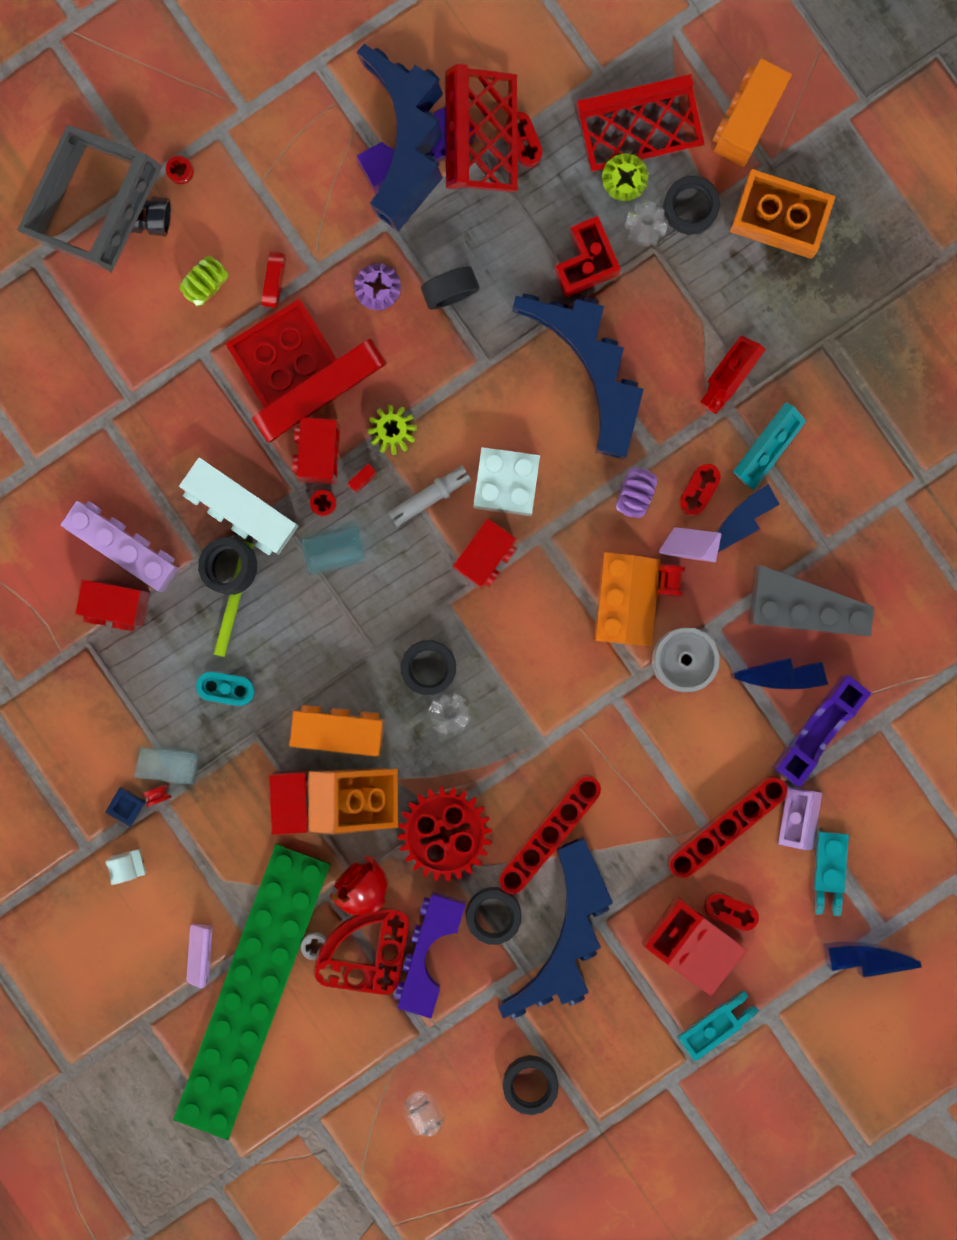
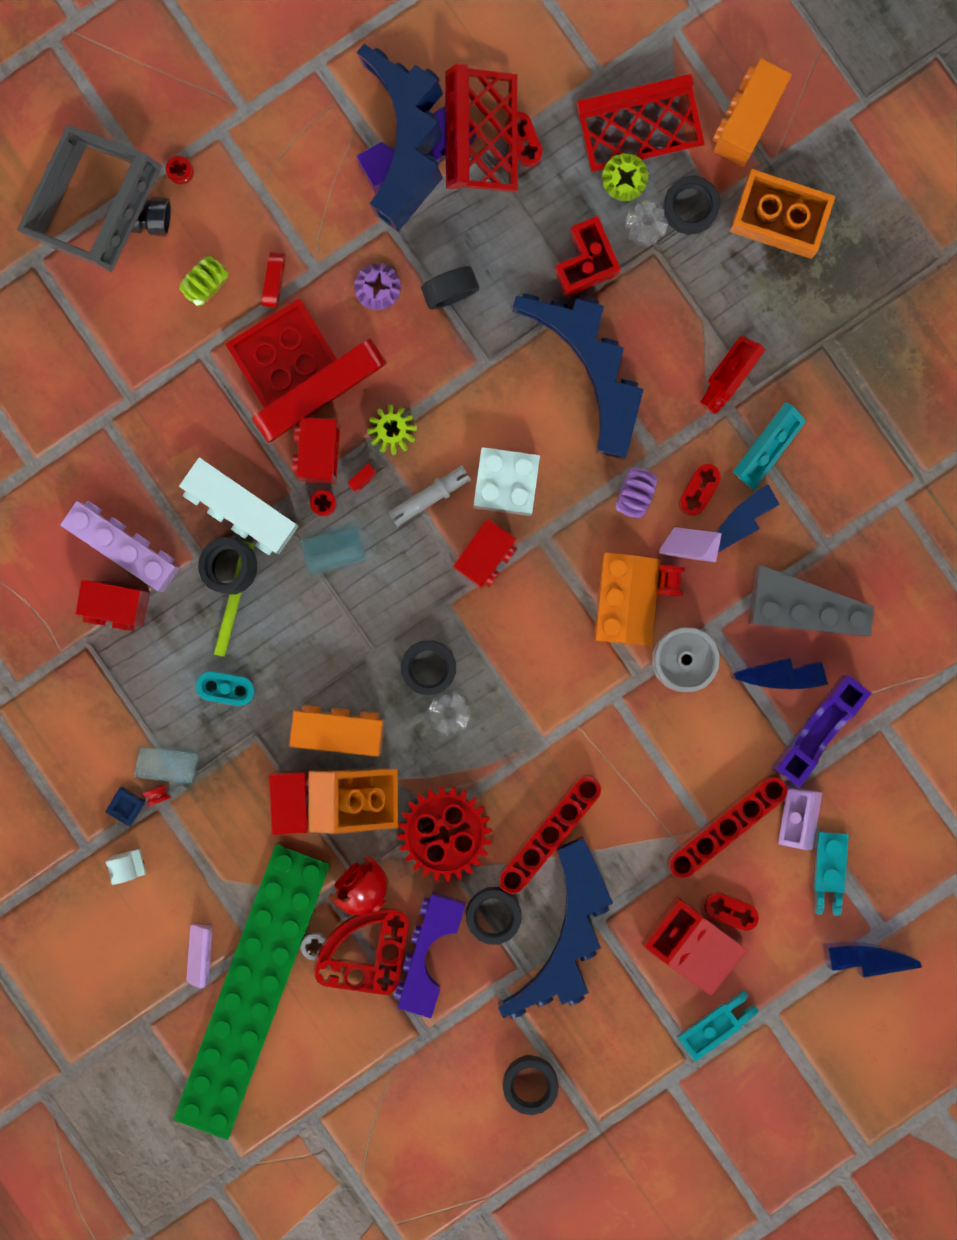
(423, 1113): clear head -> none

